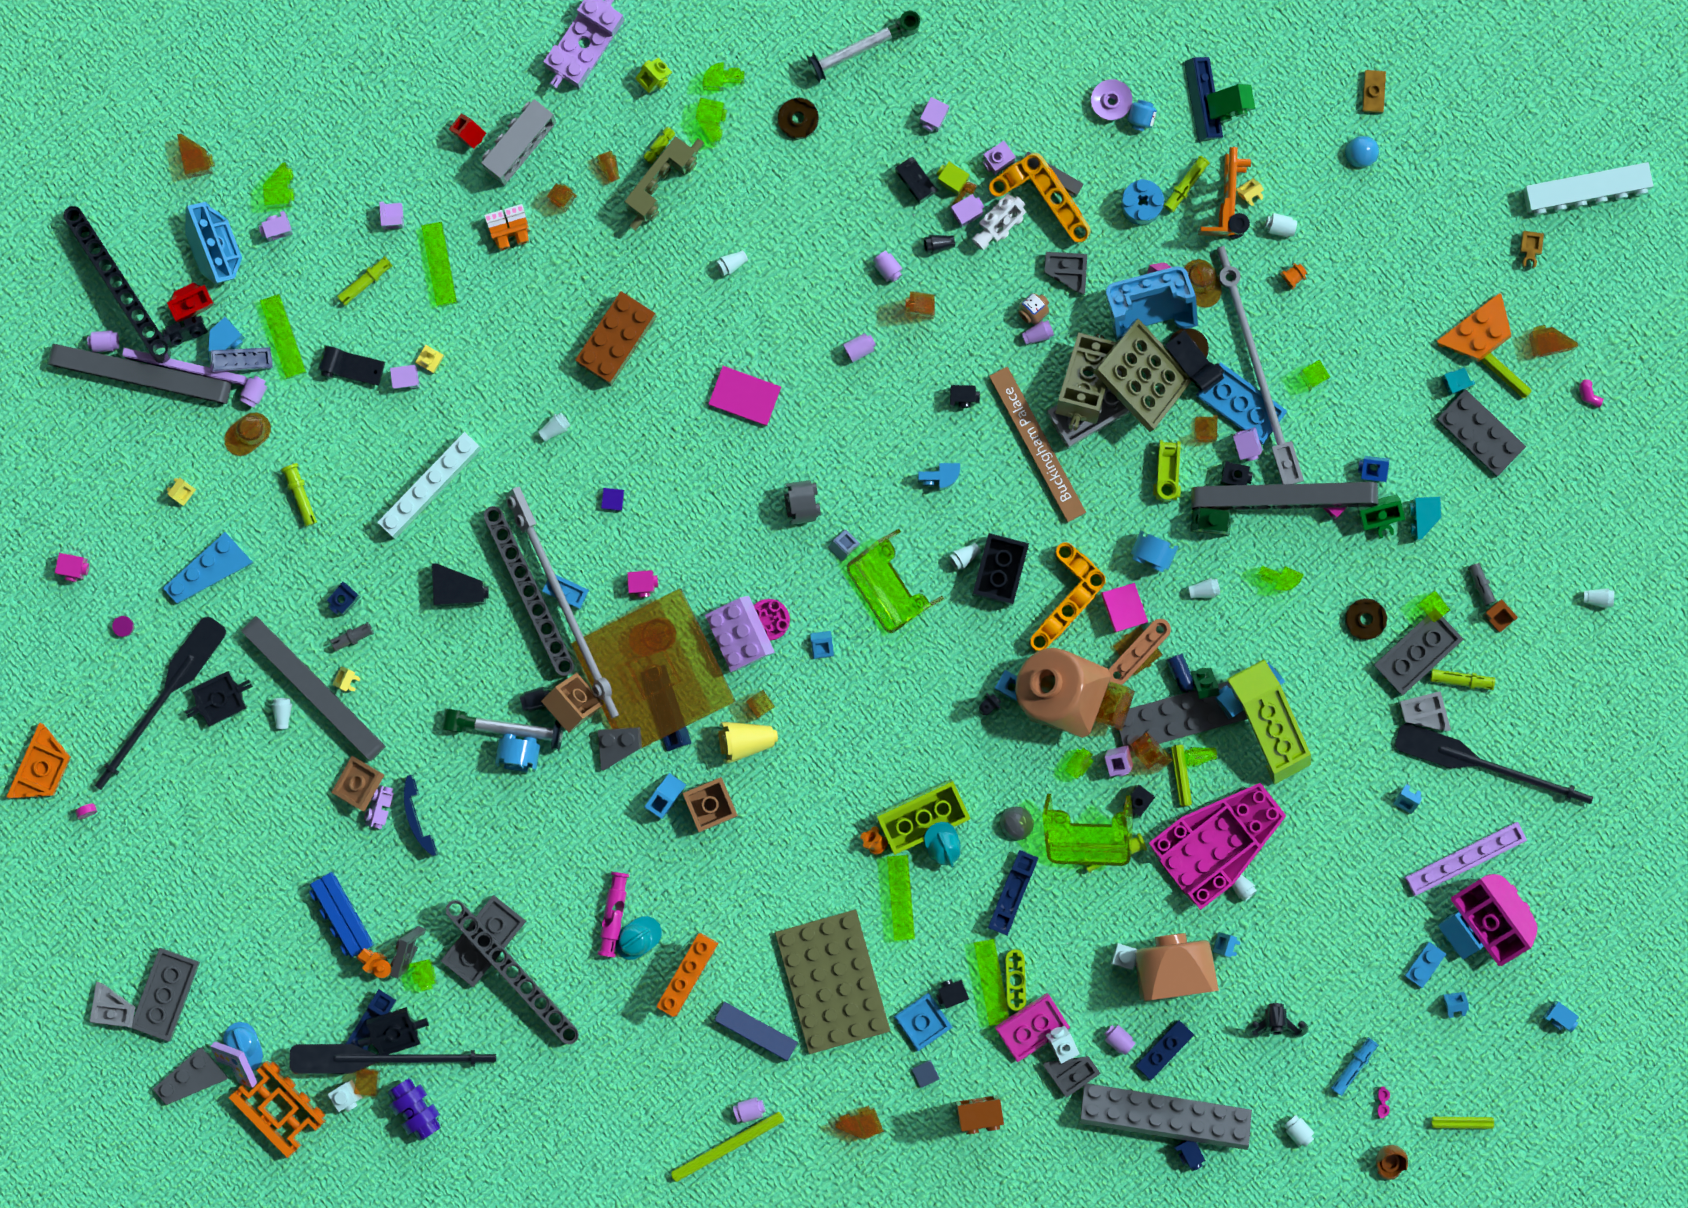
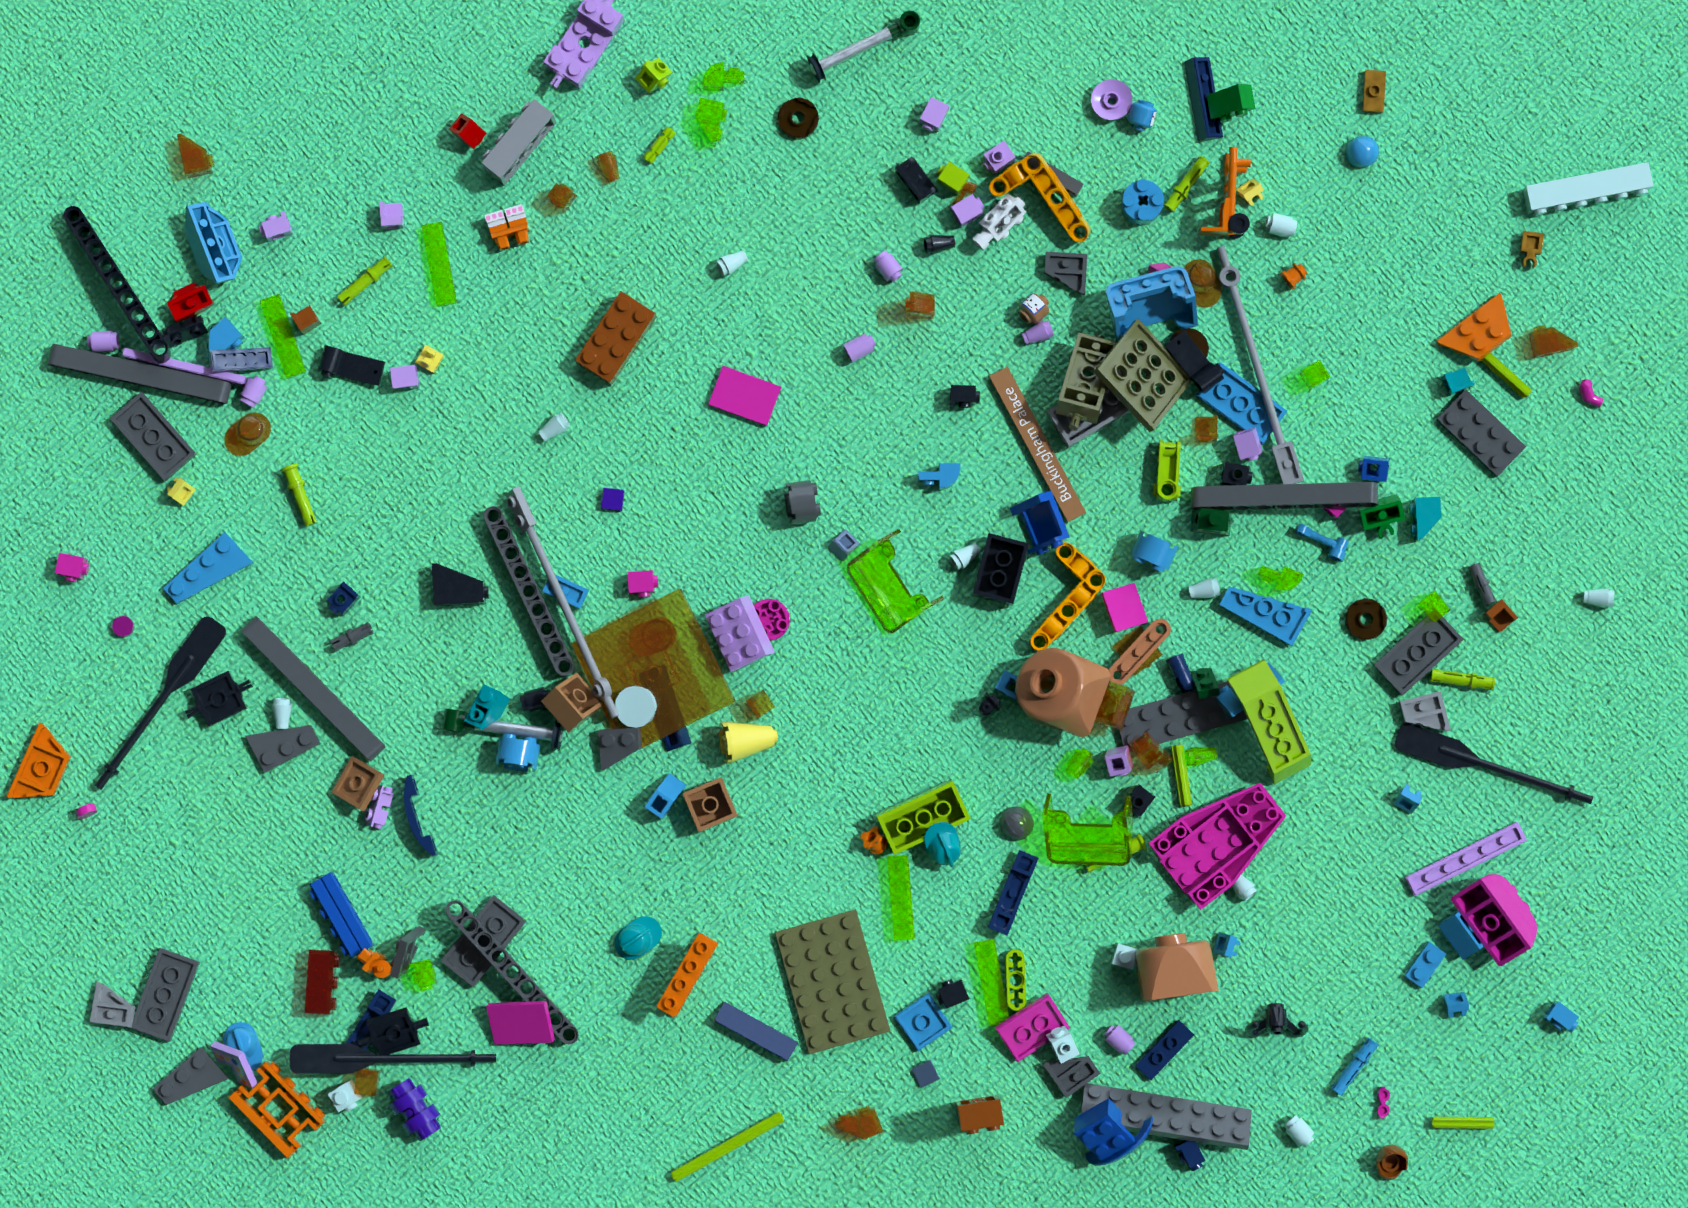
(153, 436): none -> dark grey plate
(277, 188): clear neon green slope -> none
(280, 746): none -> dark grey wing
(306, 319): none -> dark orange panel
(321, 981): none -> clear red brick
(344, 679): light yellow tile -> none
(429, 485): light aqua brick -> none
(487, 707): none -> teal slope
(520, 1022): none -> dark pink tile
(611, 928): dark pink piece -> none
(635, 706): none -> light aqua tile
(640, 199): olive brick -> none
(749, 1110): lavender brick -> none
(822, 644): dark azure slope -> none
(1042, 522): none -> blue panel
(1105, 1135): none -> blue piece
(1270, 615): none -> dark azure wing
(1337, 547): none -> dark azure brick

